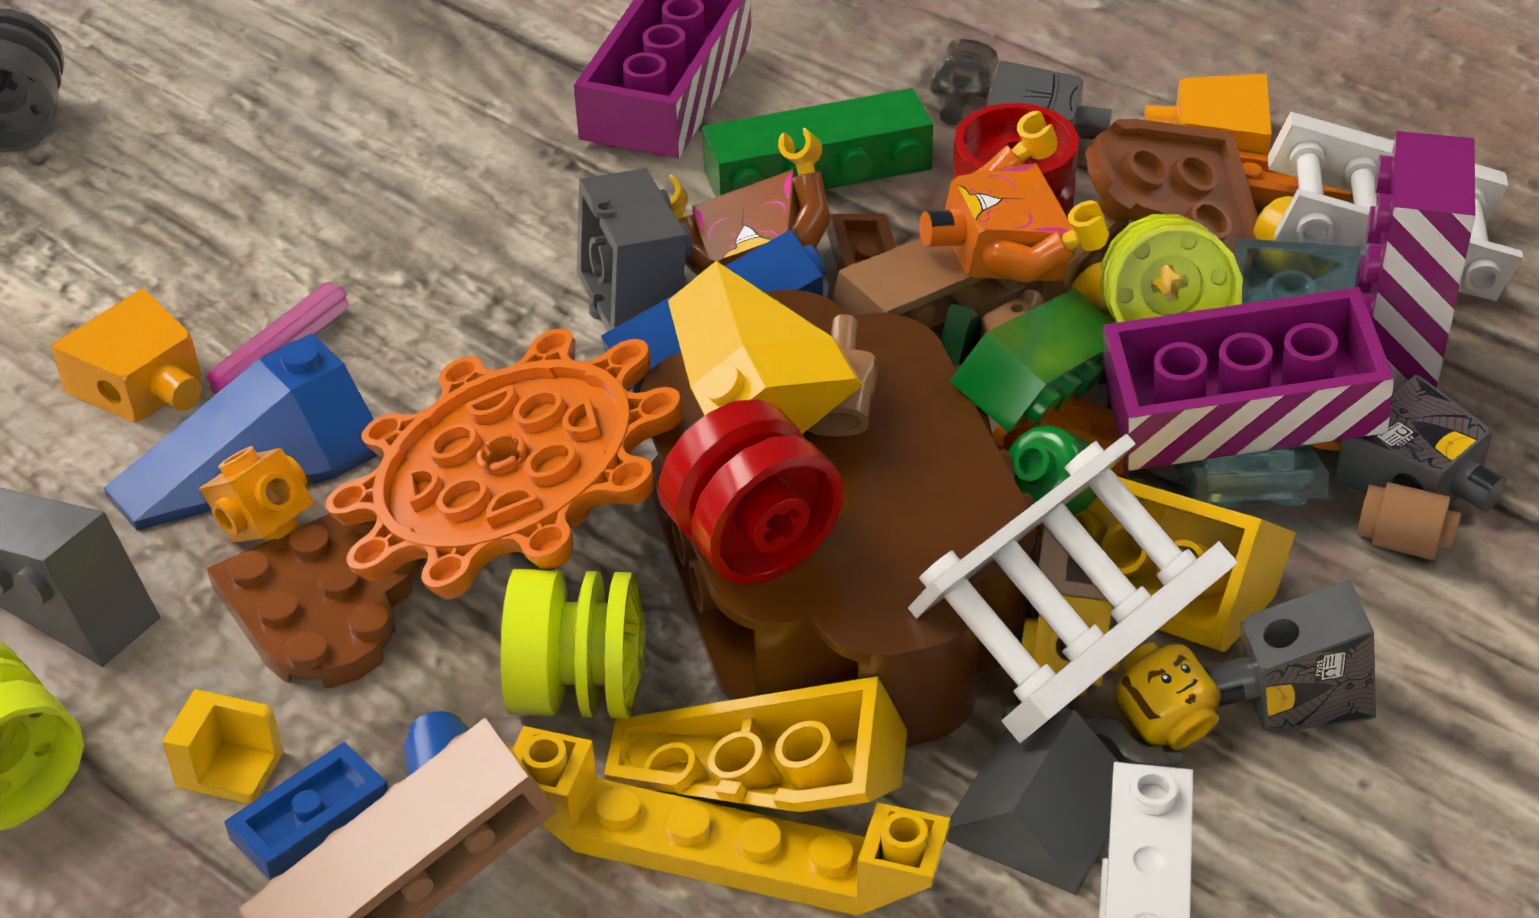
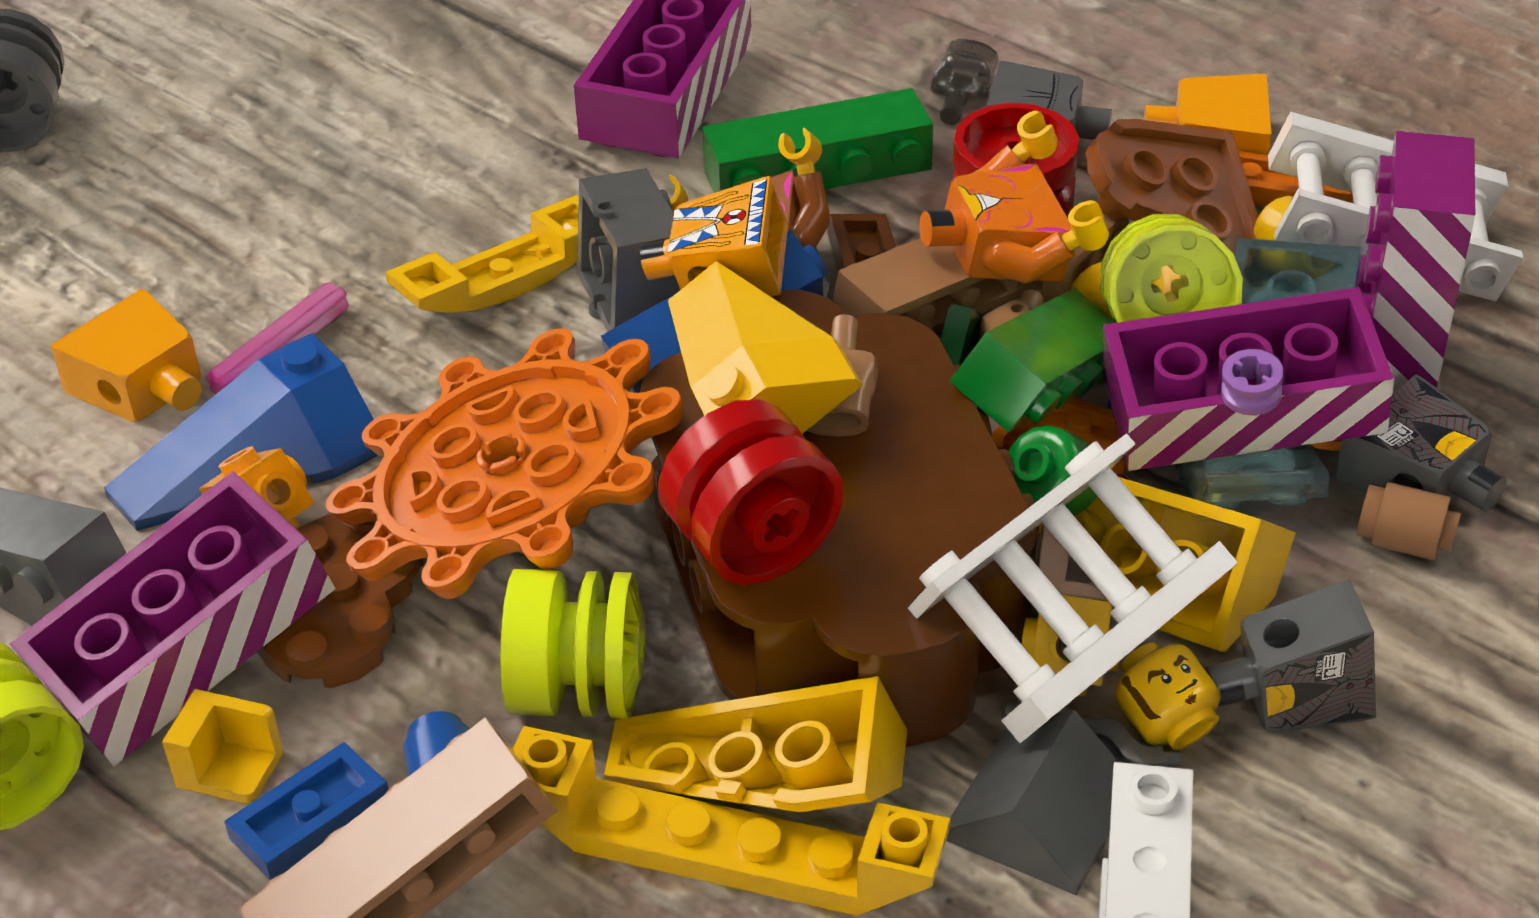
(174, 616): none -> magenta brick
(497, 272): none -> yellow slope
(735, 227): none -> light orange torso
(1252, 398): none -> medium lavender bush

